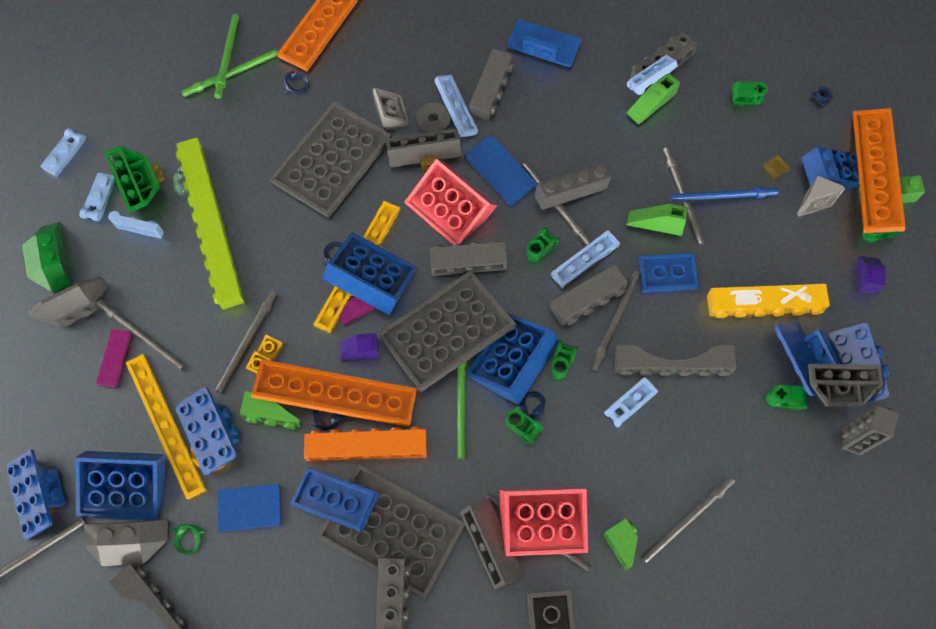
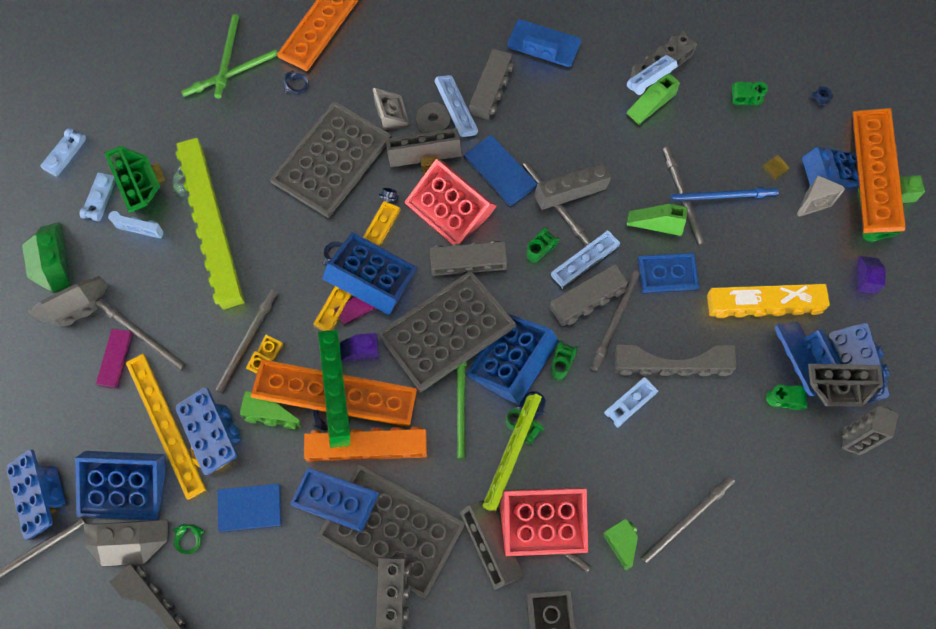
(334, 389): none -> green arch
(388, 195): none -> dark blue plate
(511, 452): none -> lime tile

